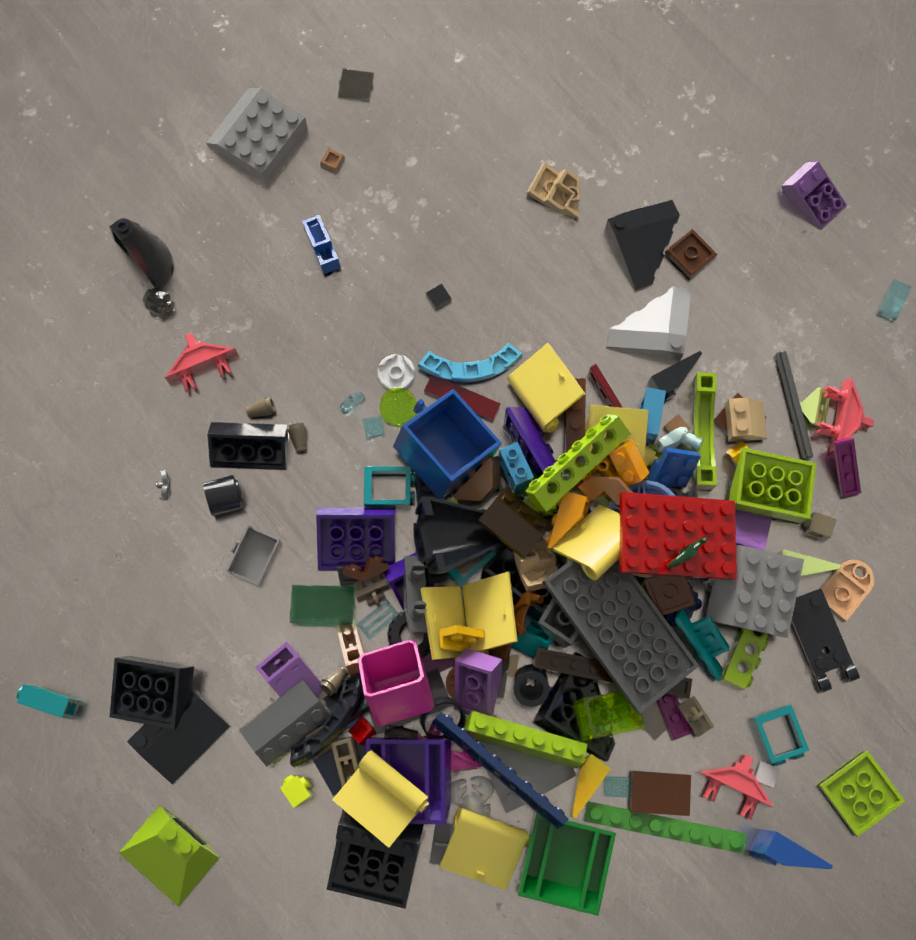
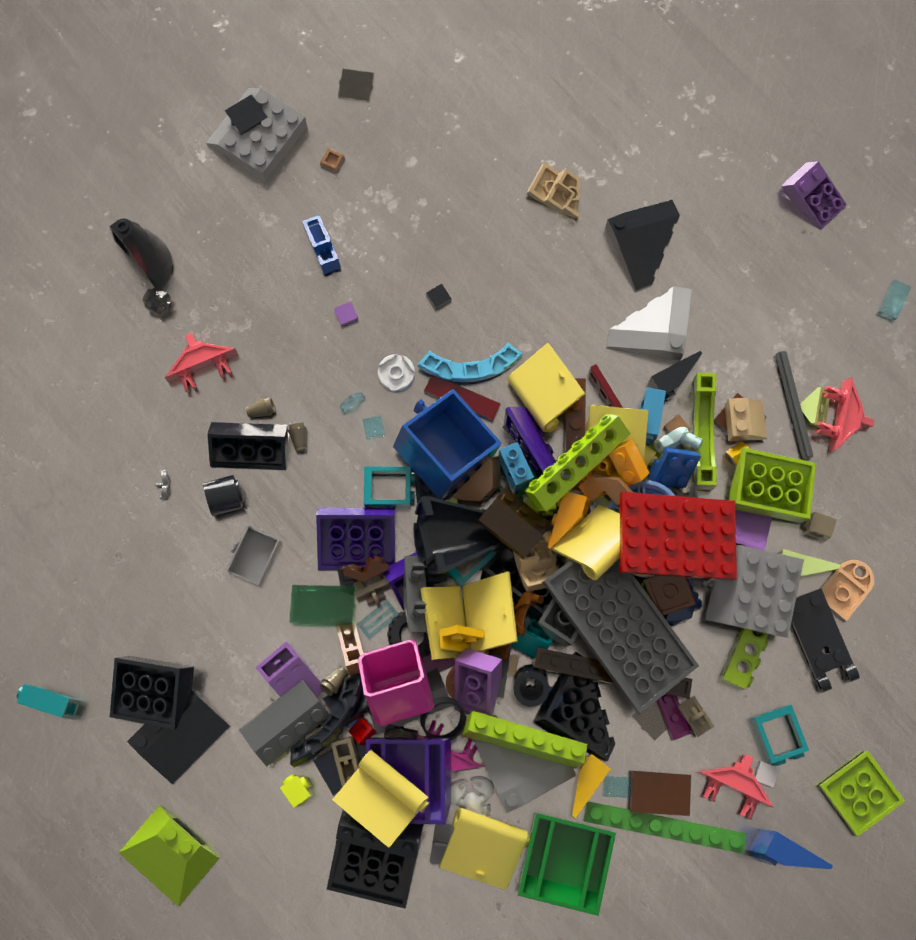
(246, 114): none -> black piece
(346, 313): none -> medium lavender tile
(397, 406): clear neon green tile -> none
(505, 774): dark blue plate -> none
(606, 716): clear neon green brick -> none
(687, 553): dark green piece -> none
(691, 253): reddish brown tile -> none
(705, 639): teal bracket -> none
(847, 467): magenta tile -> none

